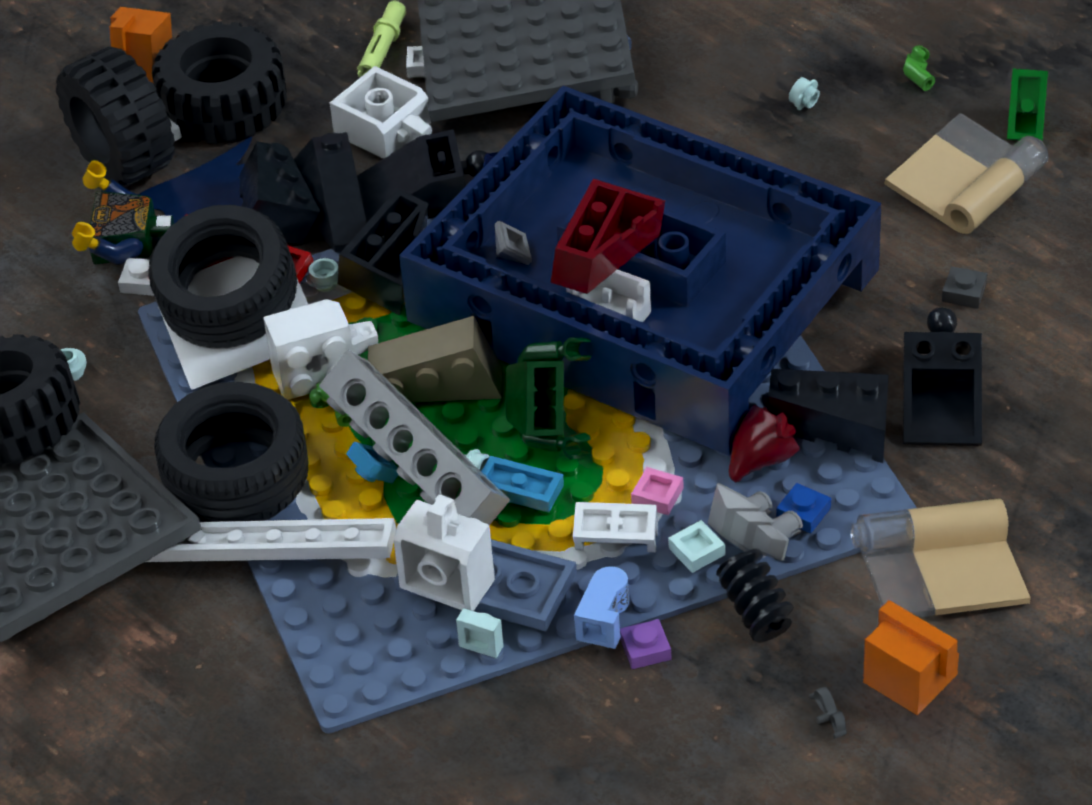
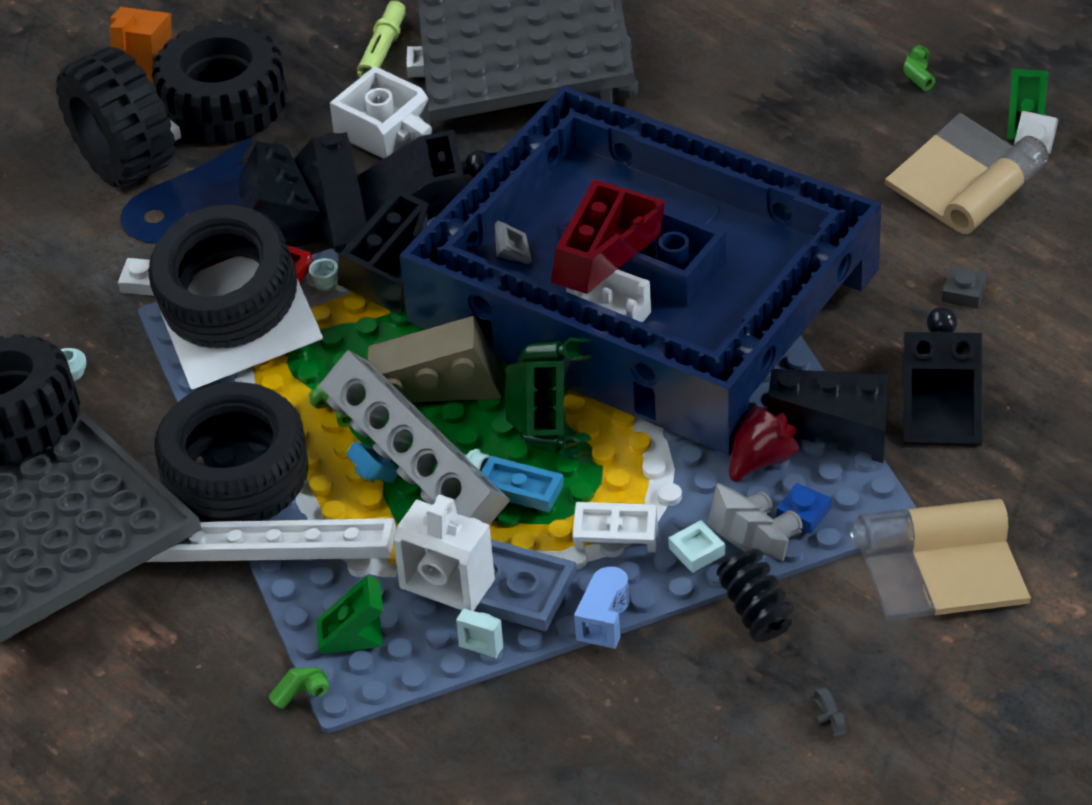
(120, 221): torso -> none
(299, 679): none -> bright green arm
(310, 342): white hinge -> none
(353, 619): none -> green slope
(645, 644): medium lavender plate -> none
(658, 489): bright pink plate -> none
(804, 93): light aqua plate -> none
(908, 658): orange plate -> none
(1038, 126): none -> white plate

